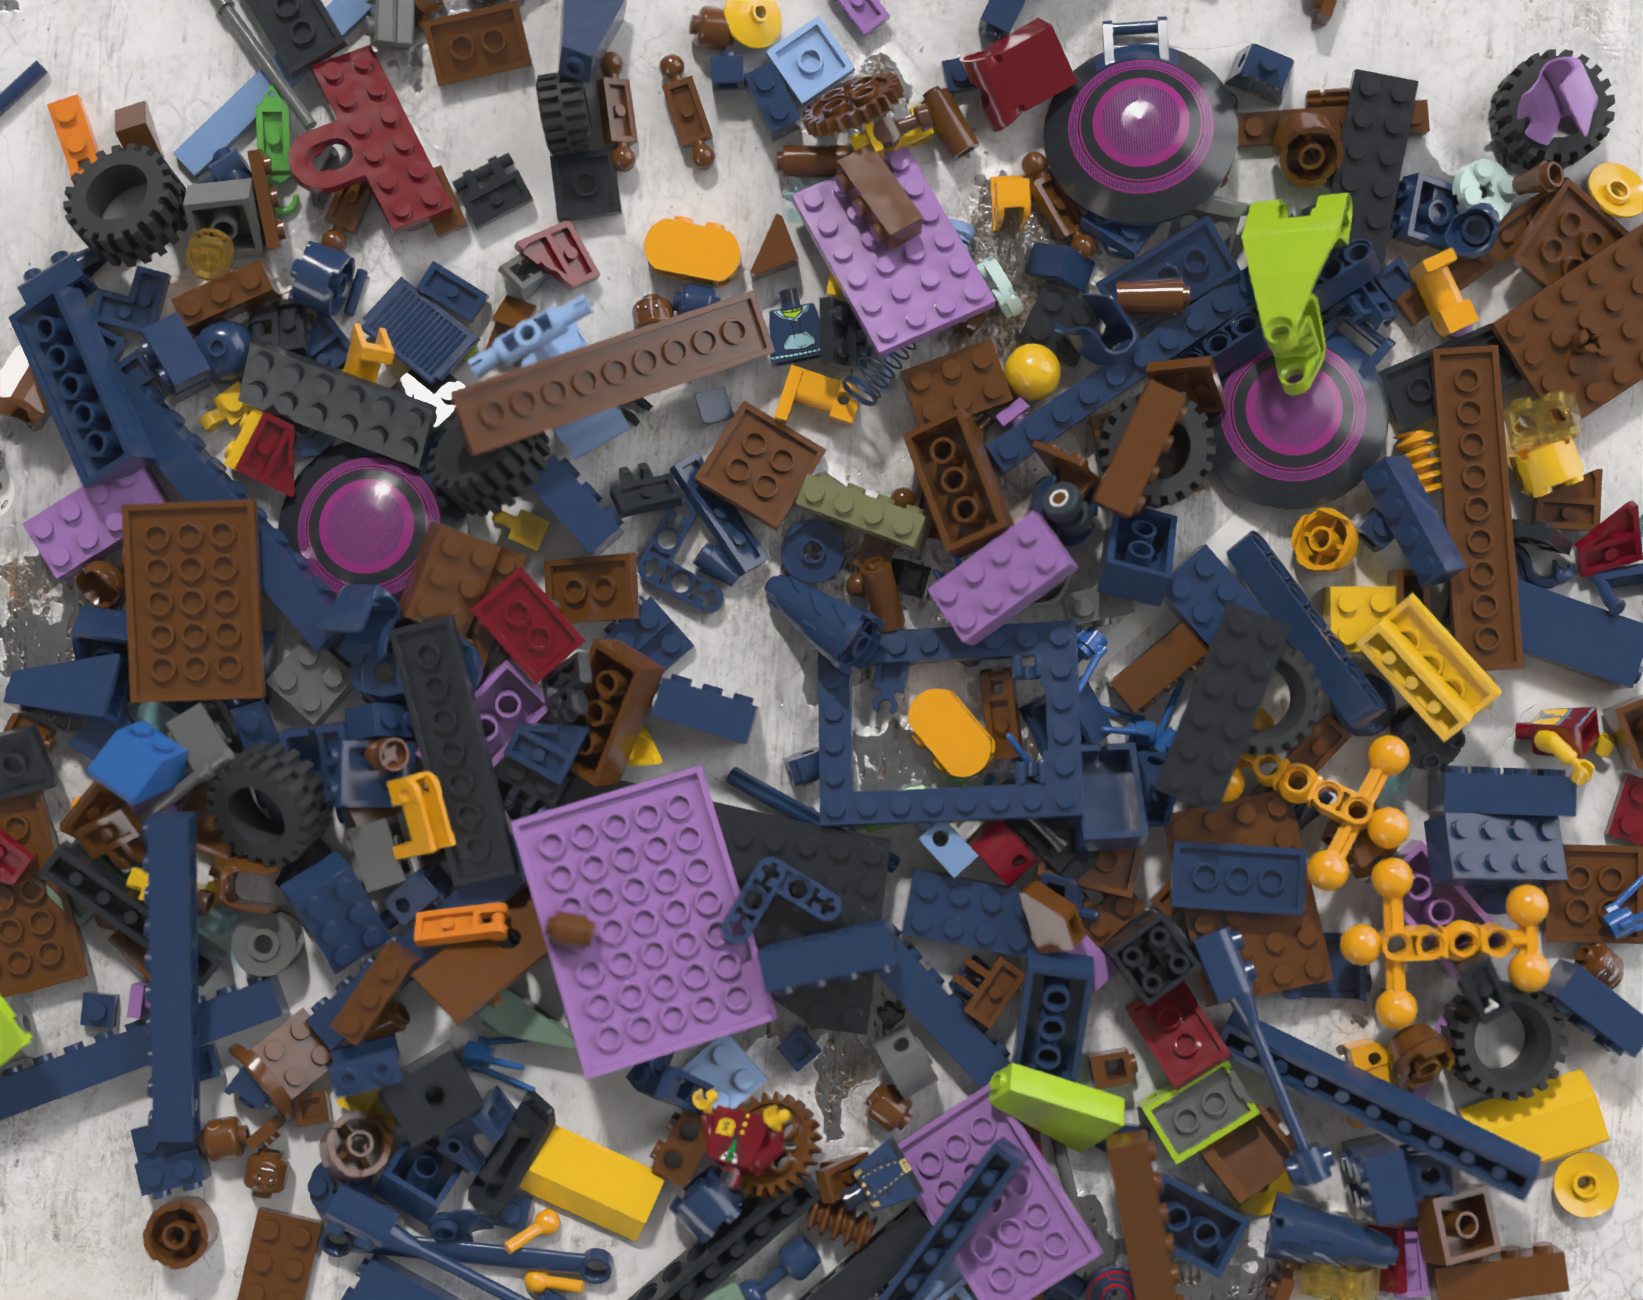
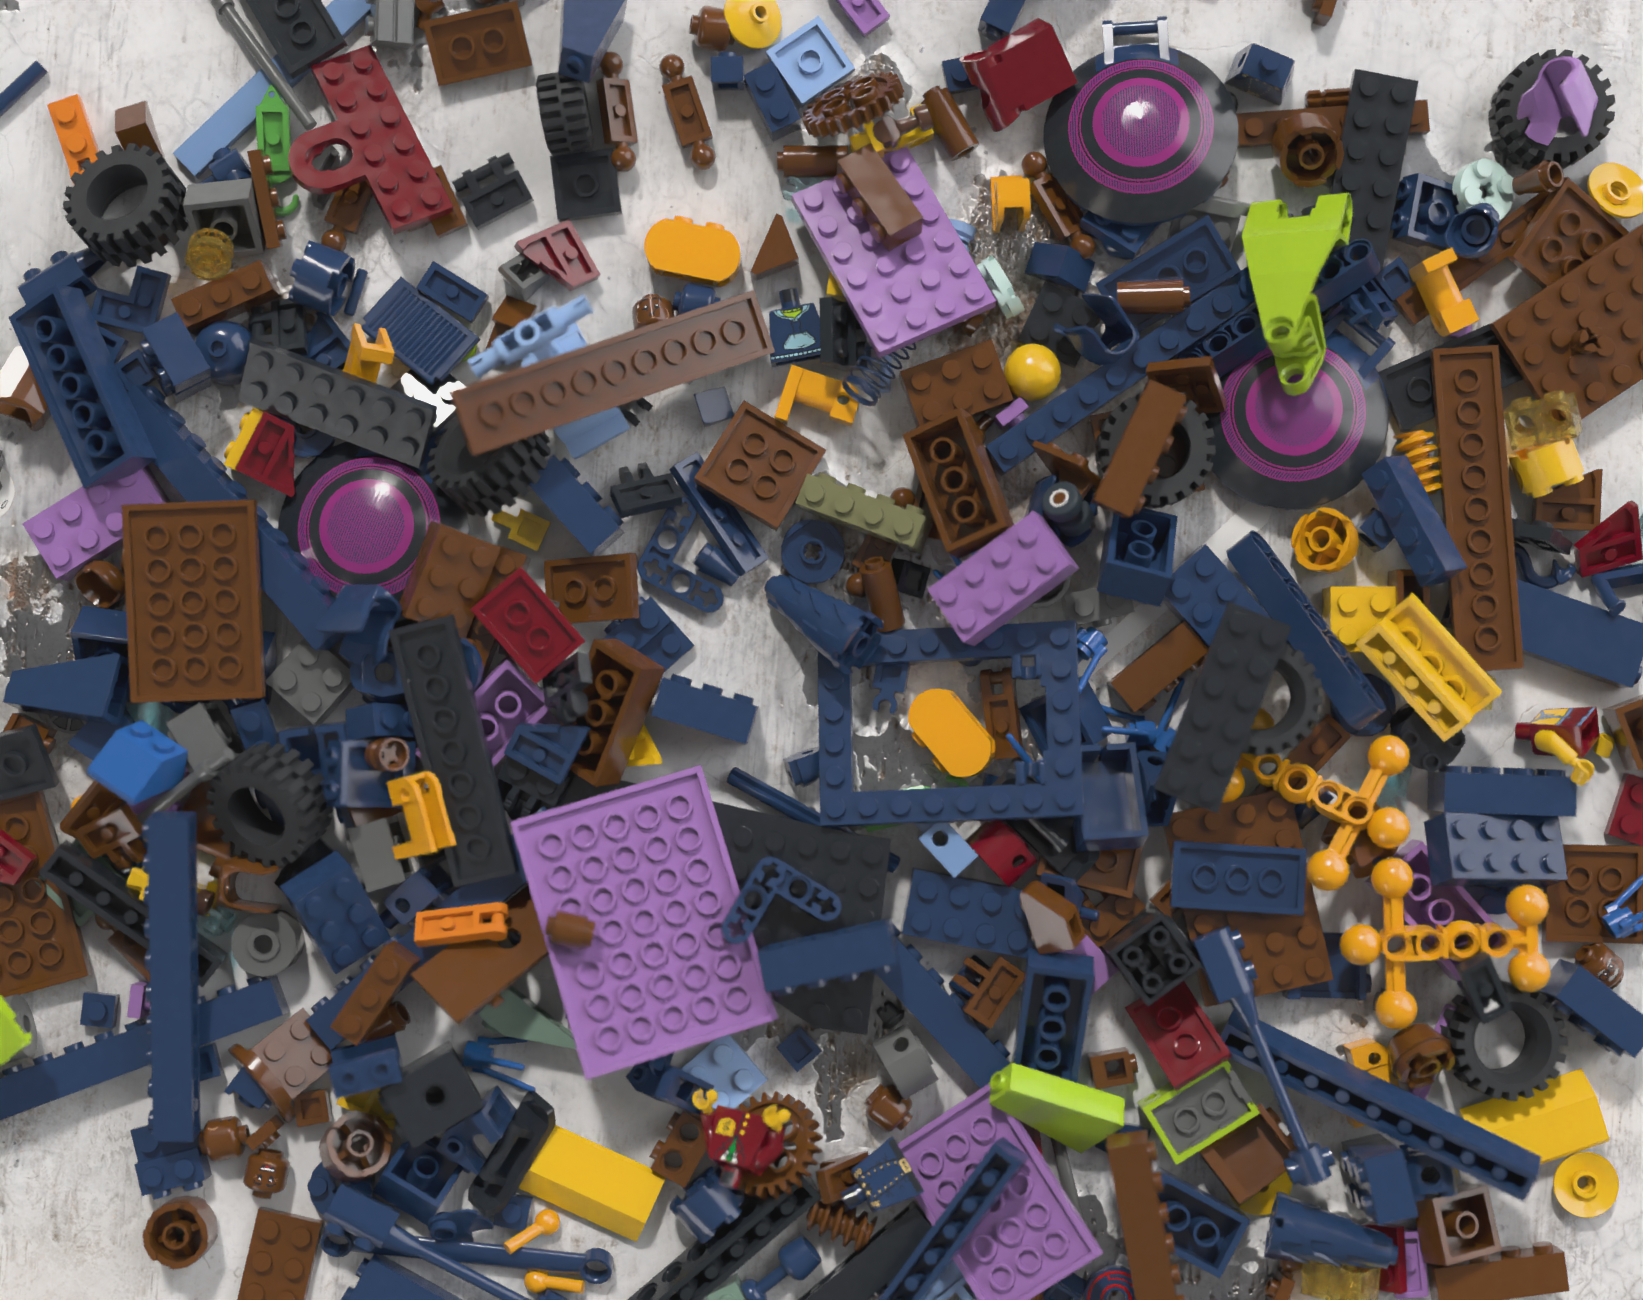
(228, 409): yellow plate -> none

